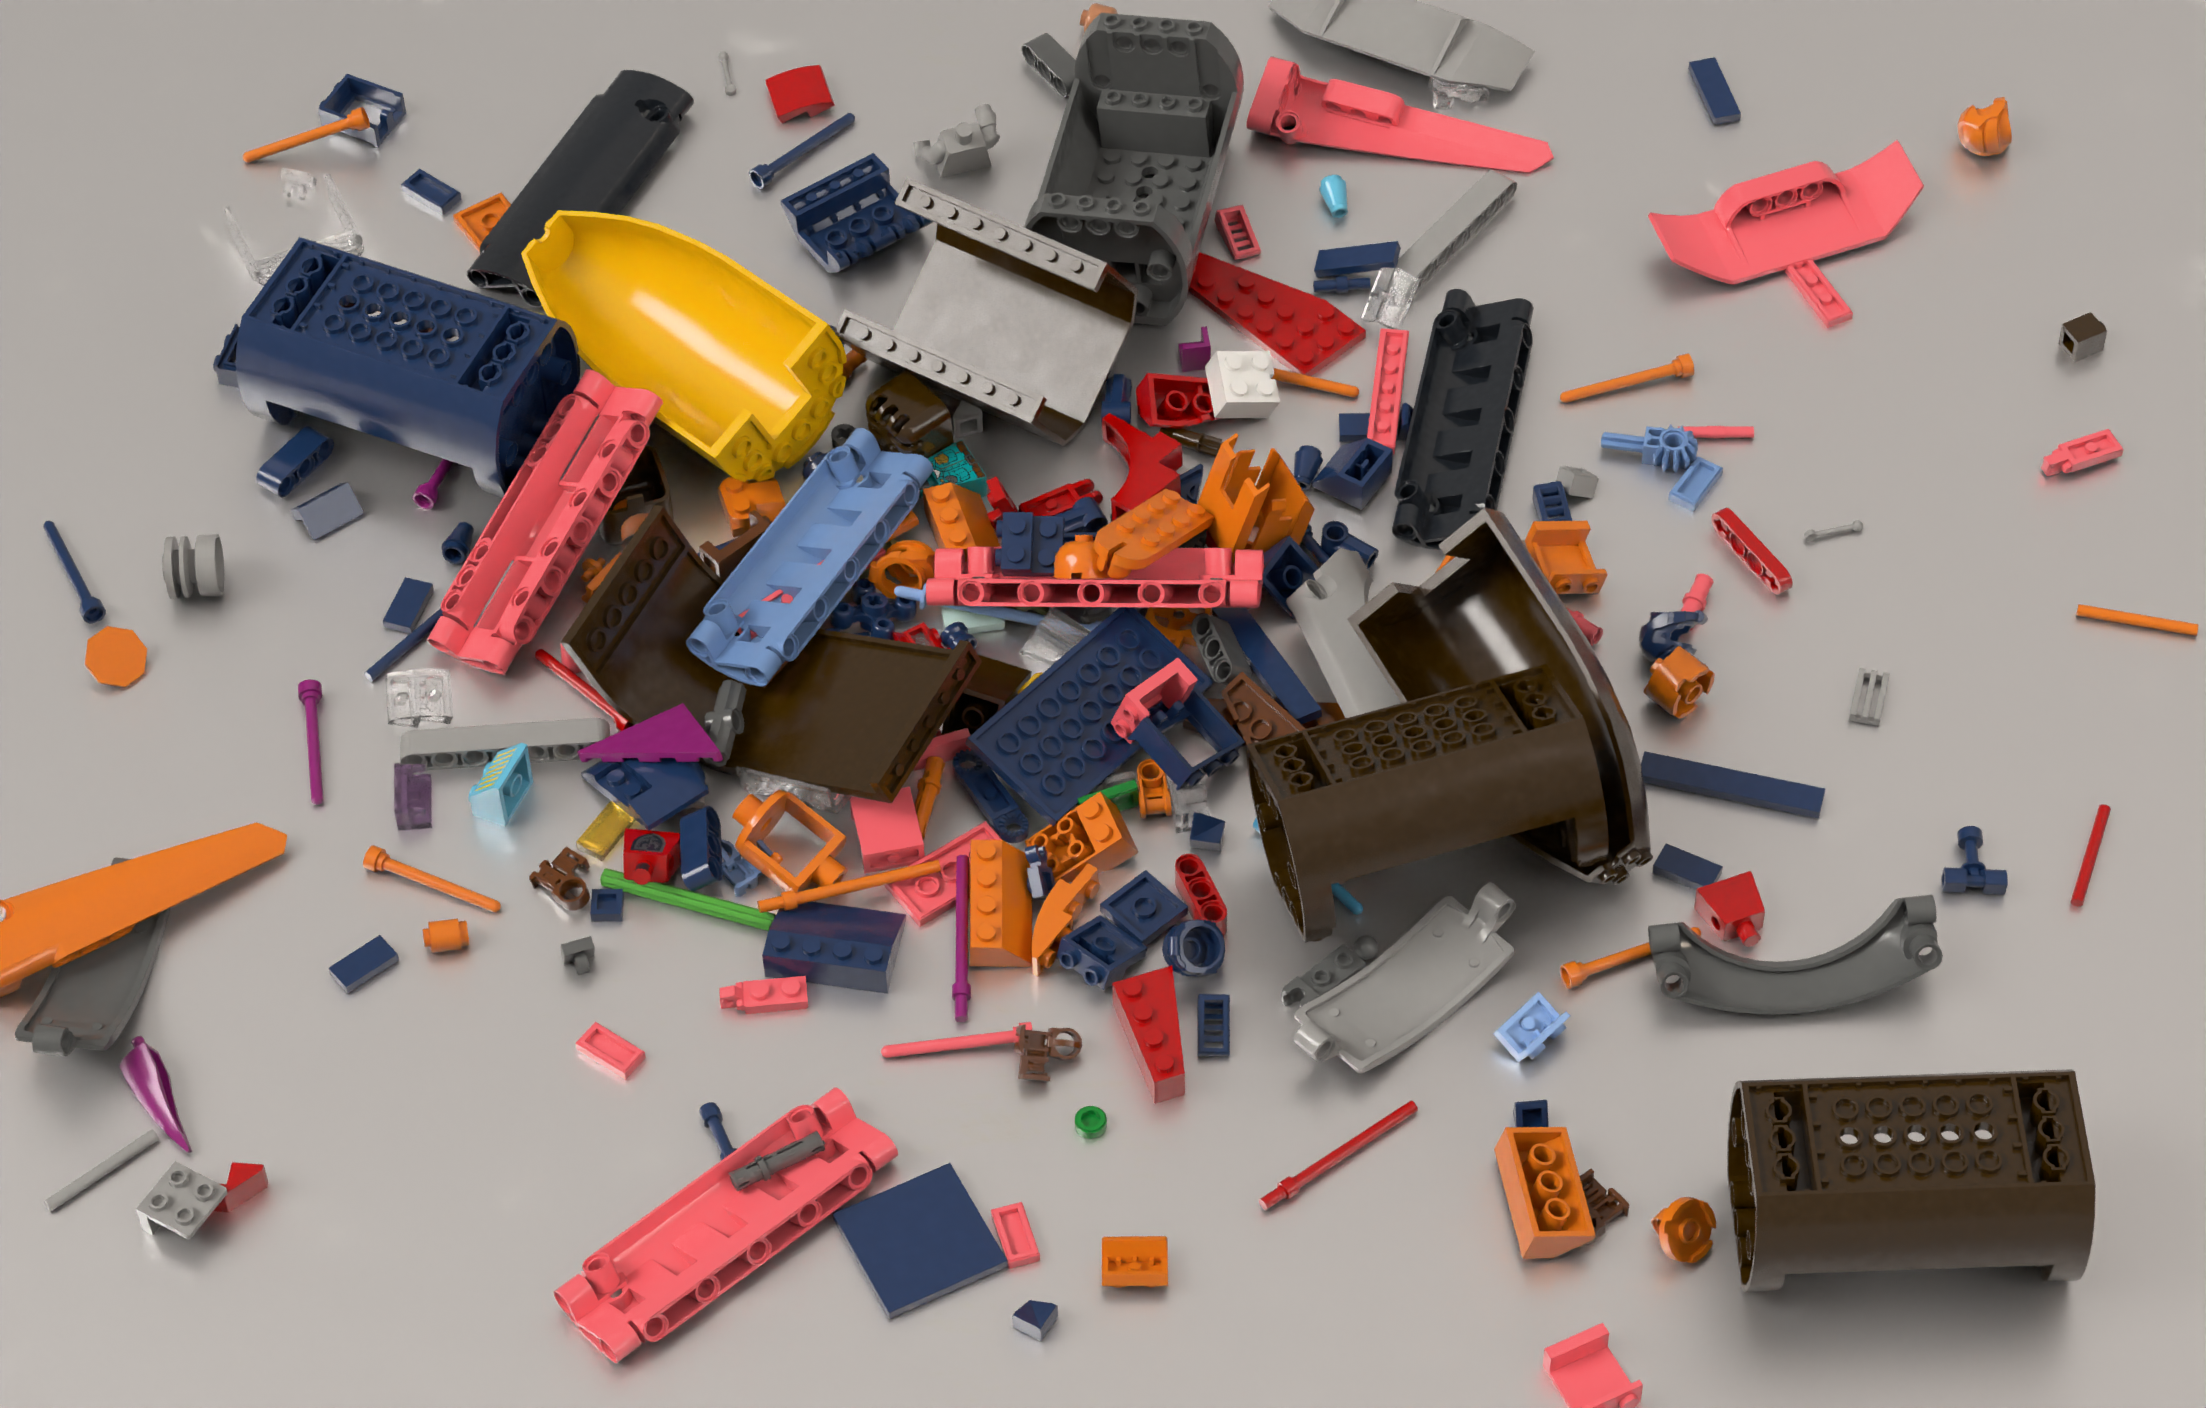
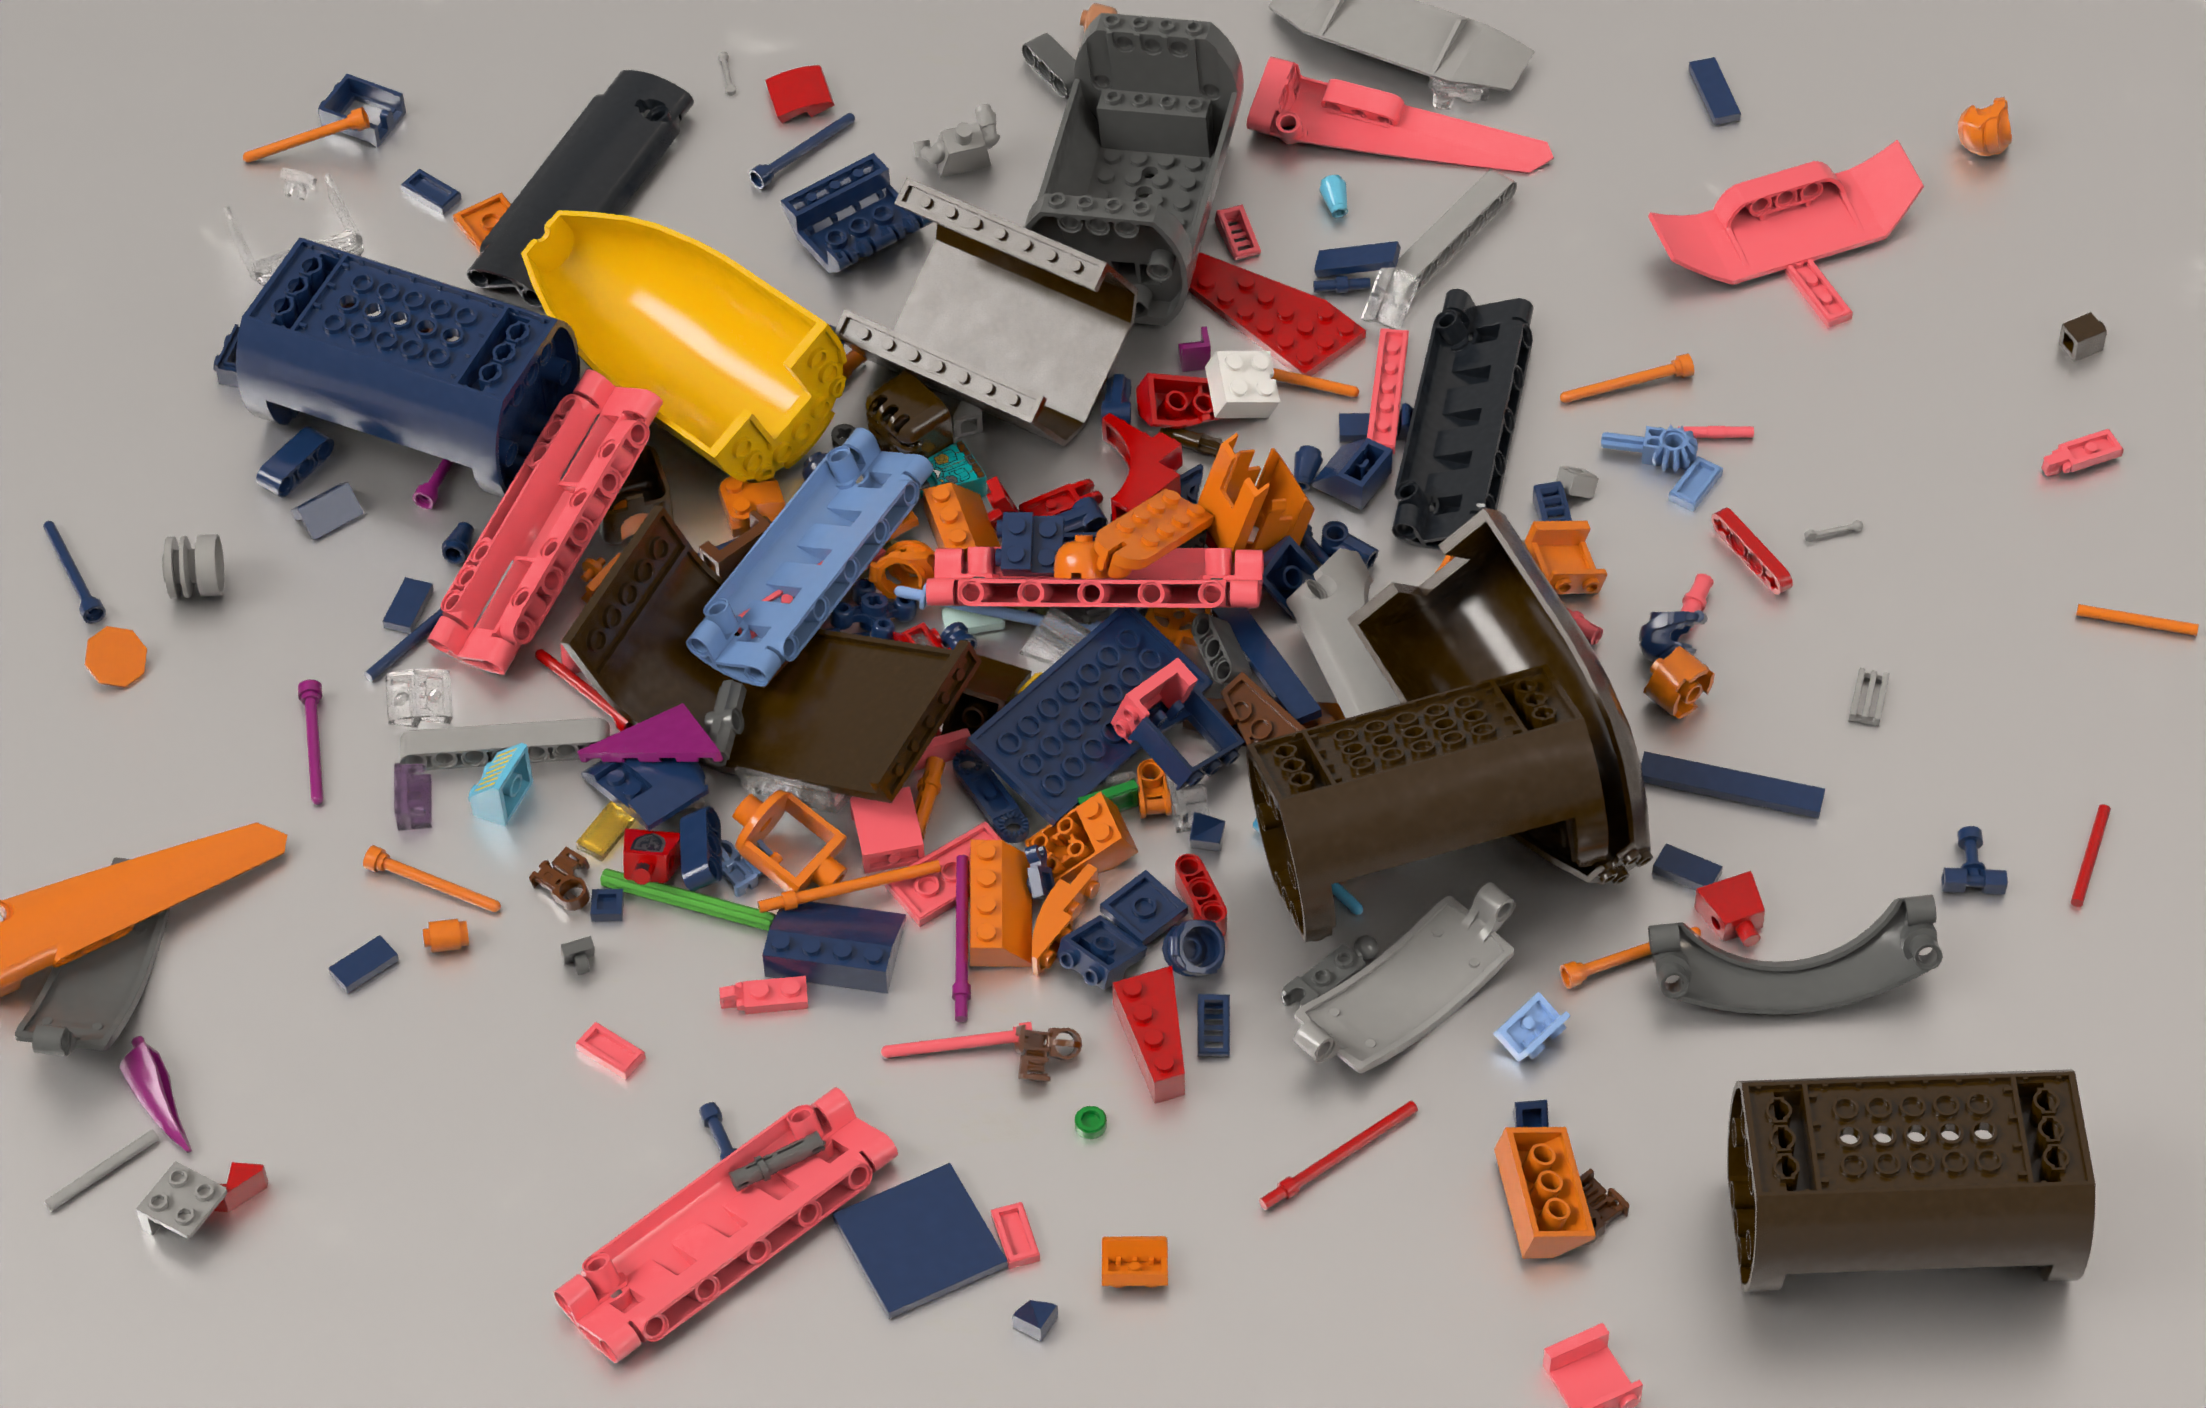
(1685, 1229): orange tile -> none

